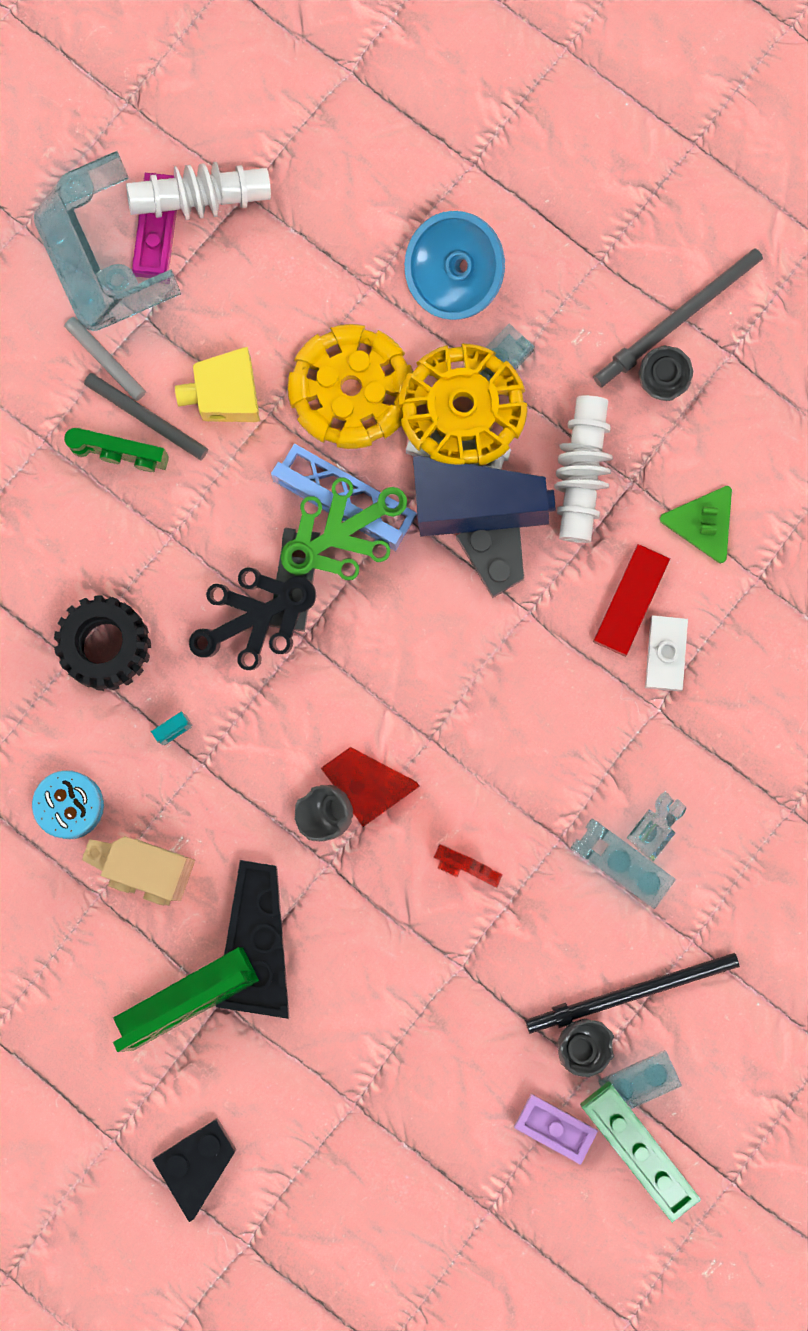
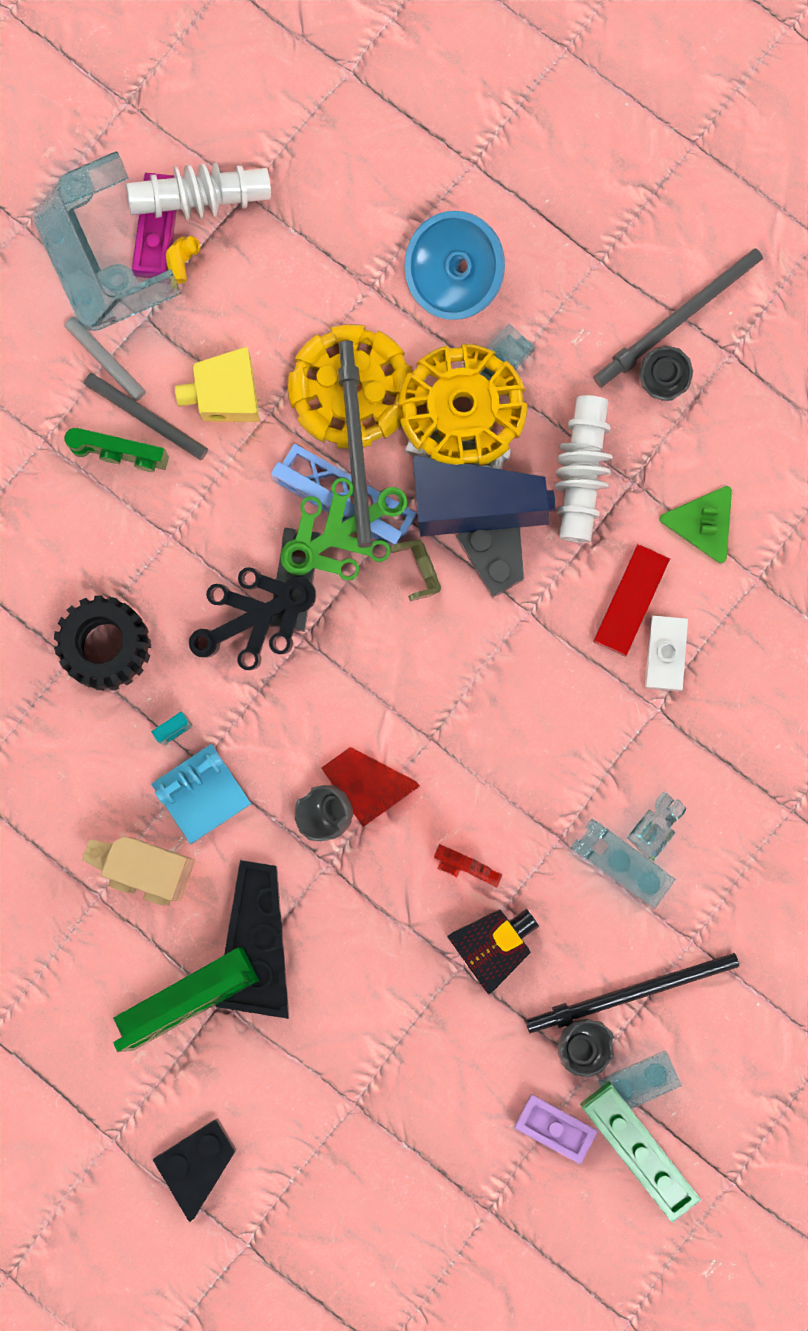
(67, 805): medium azure head -> none
(179, 254): none -> yellow arm
(200, 794): none -> medium azure hinge
(349, 379): none -> dark grey bar
(425, 566): none -> olive piece
(494, 946): none -> torso

